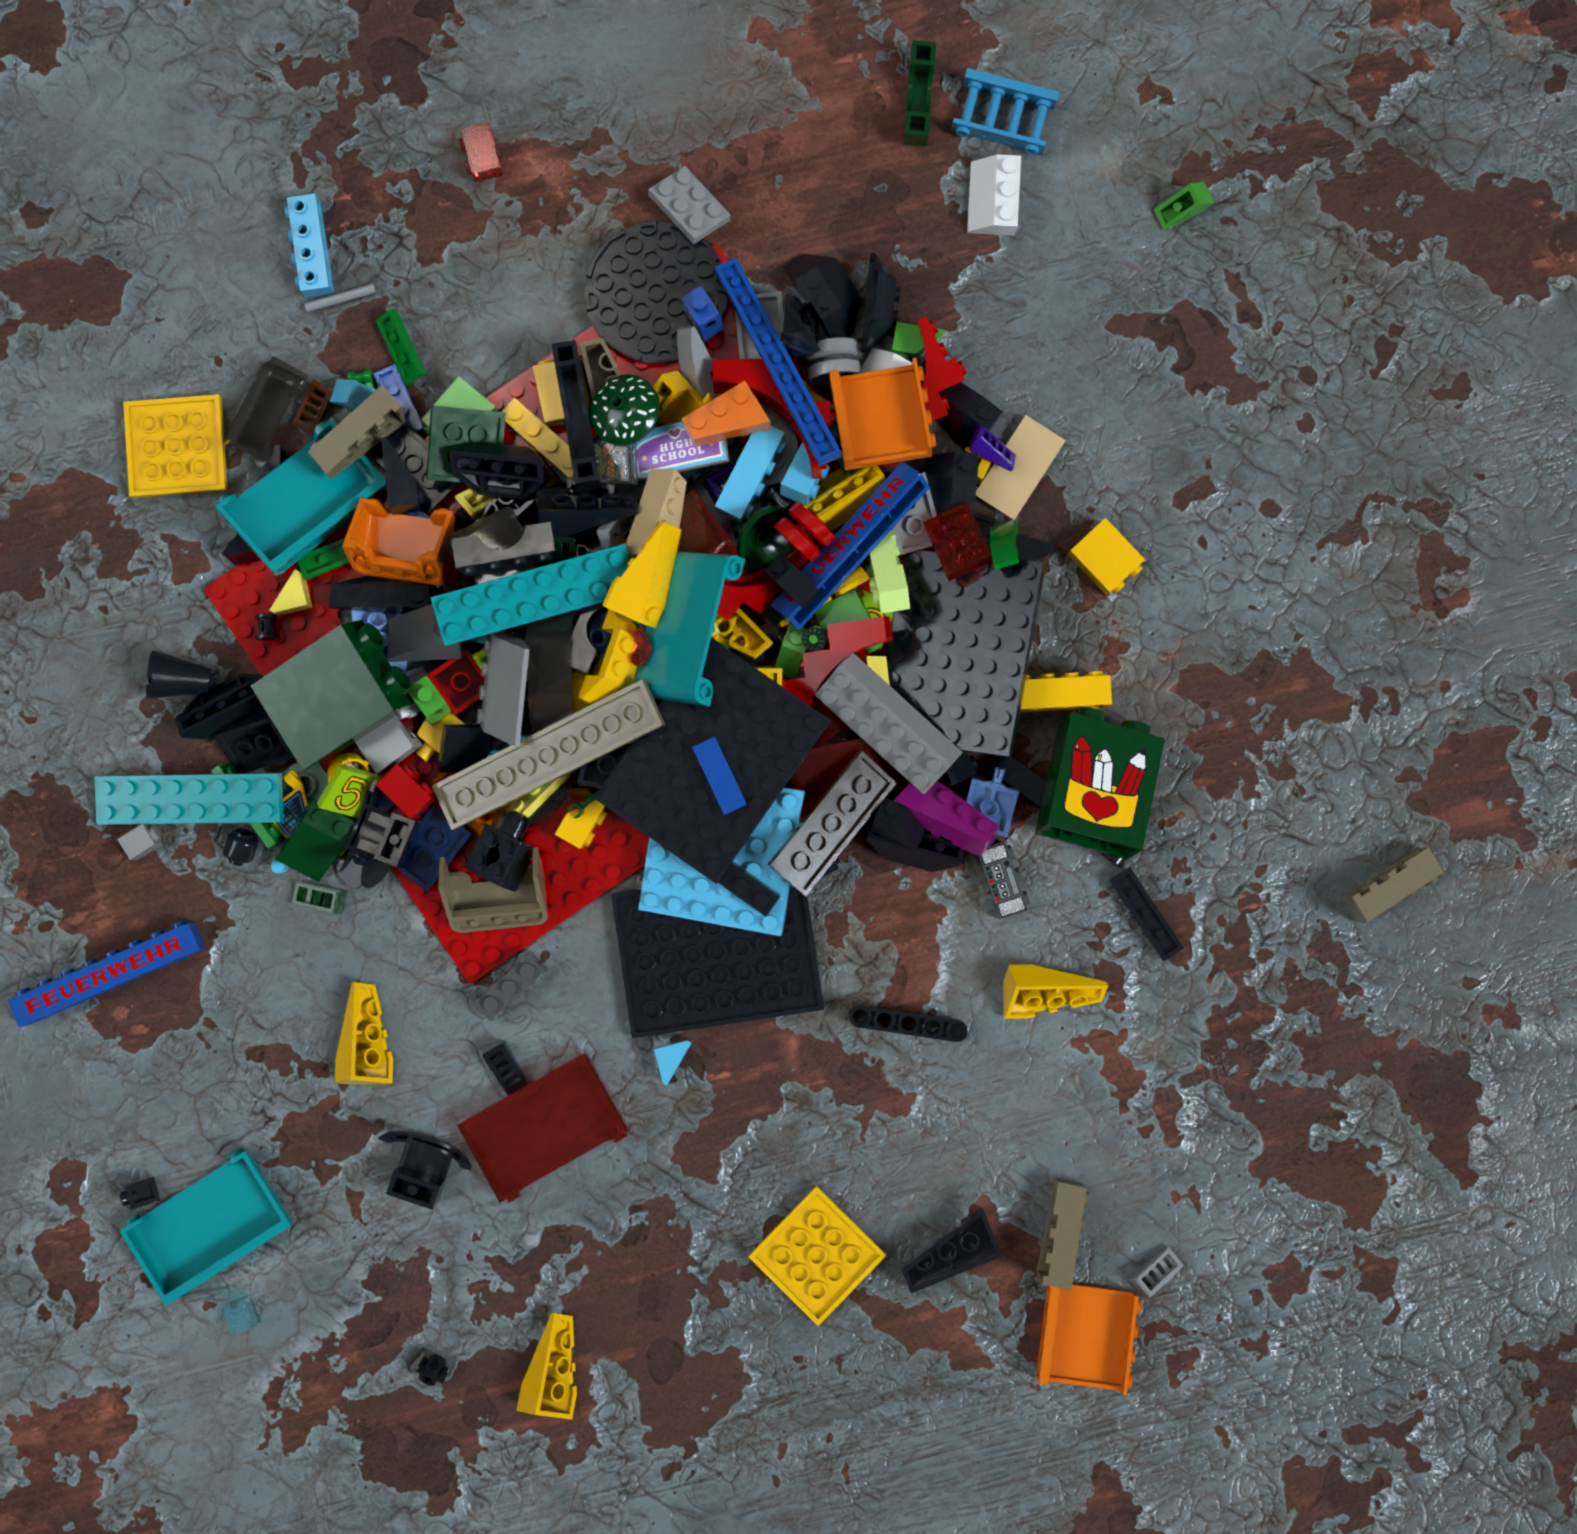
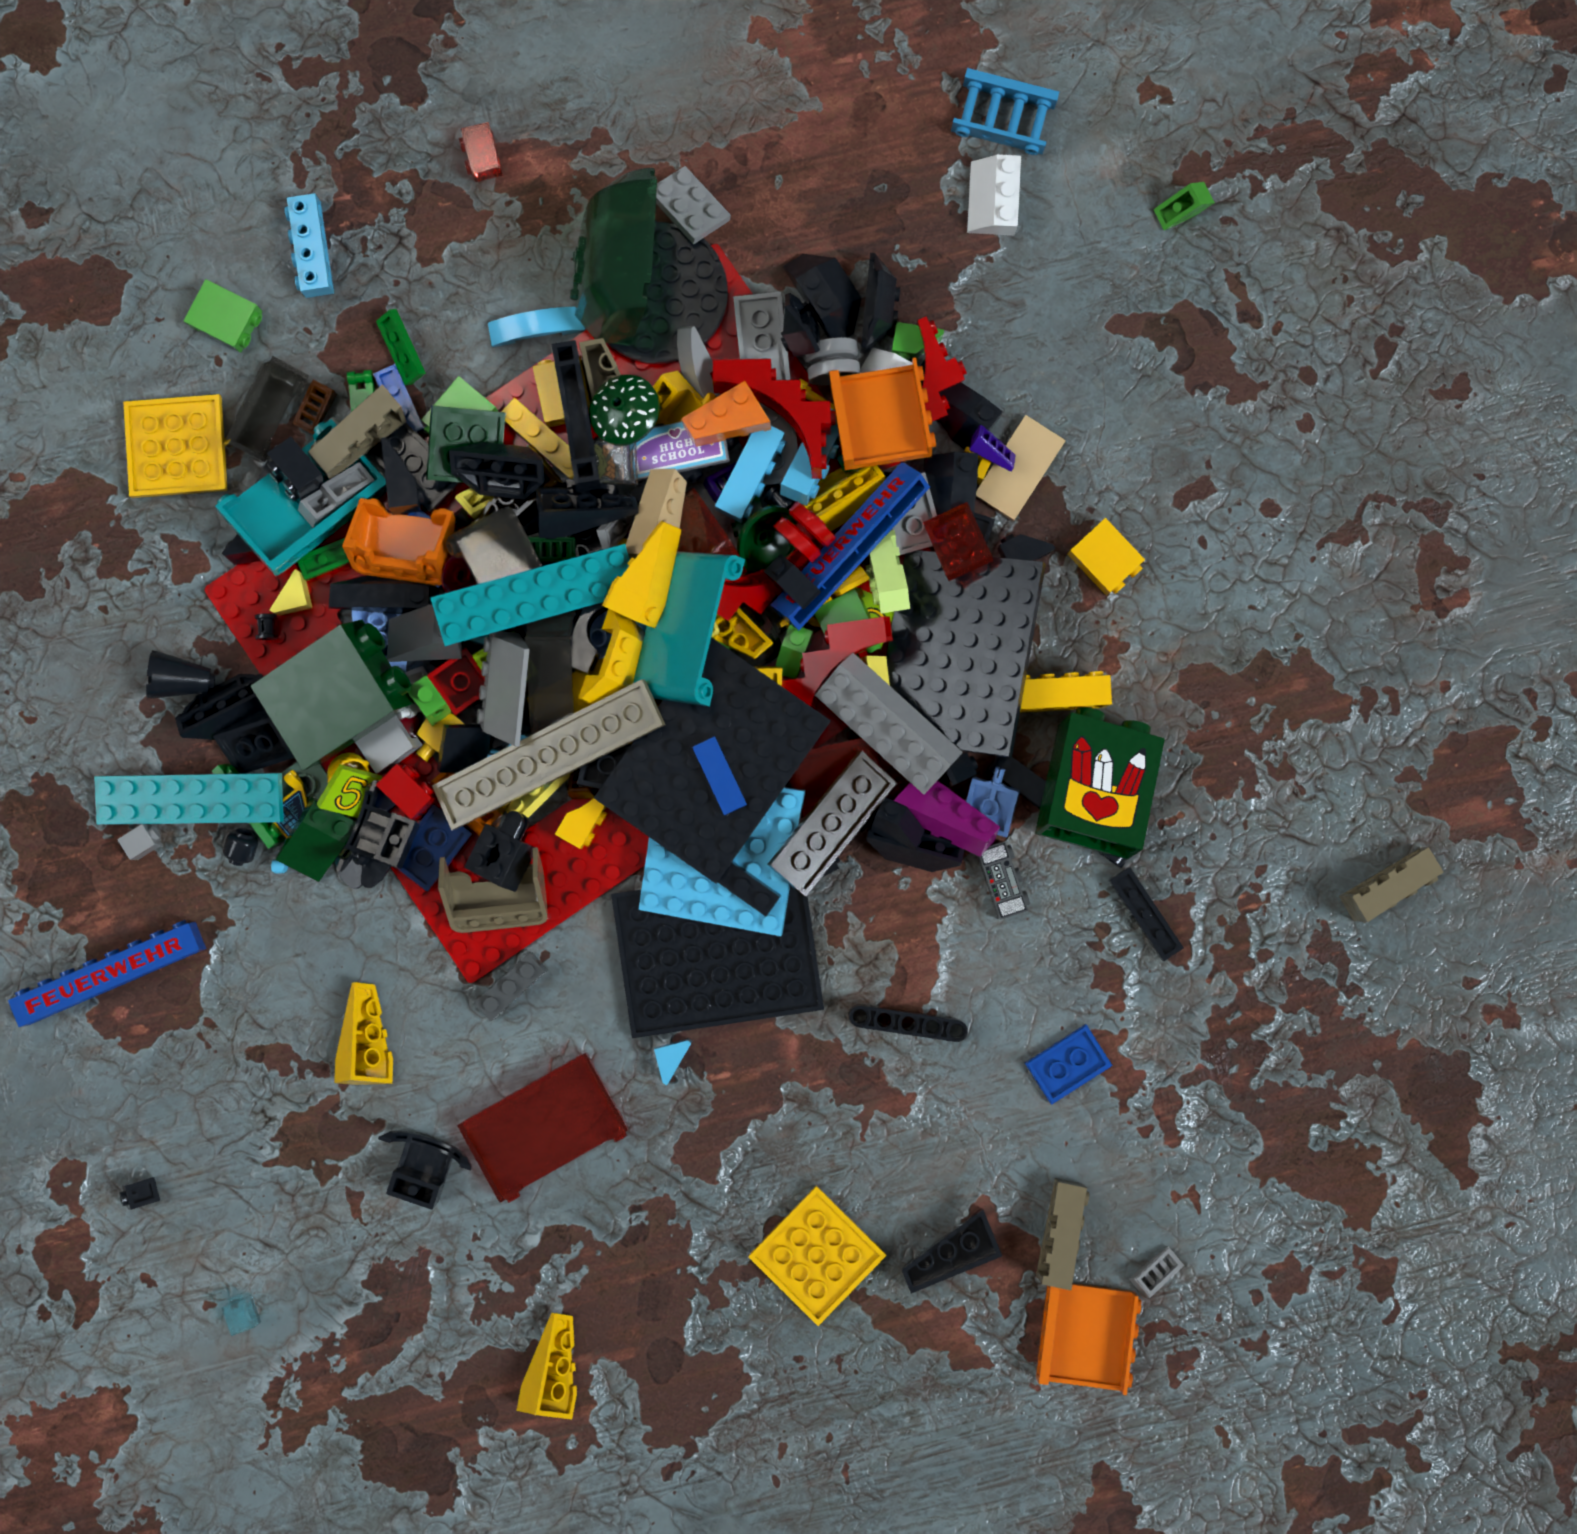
(206, 1227): teal windscreen -> none
(223, 315): none -> bright green panel
(294, 470): none -> black brick
(334, 494): none -> light grey slope
(334, 899): dark green slope -> none
(340, 297): light grey bar -> none
(350, 393): medium azure slope -> none
(432, 1369): black gear -> none
(503, 1047): black slope -> none
(534, 324): none -> medium azure slope
(536, 544): arch -> none
(582, 805): dark green hand -> none
(615, 257): none -> clear green windscreen
(642, 649): clear red arm -> none
(701, 312): blue torso -> none
(778, 362): blue plate -> none
(814, 638): clear green tile -> none
(919, 93): dark green arch -> none
(1003, 544): green slope -> none
(1038, 989): yellow wedge -> none
(1068, 1064): none -> blue tile

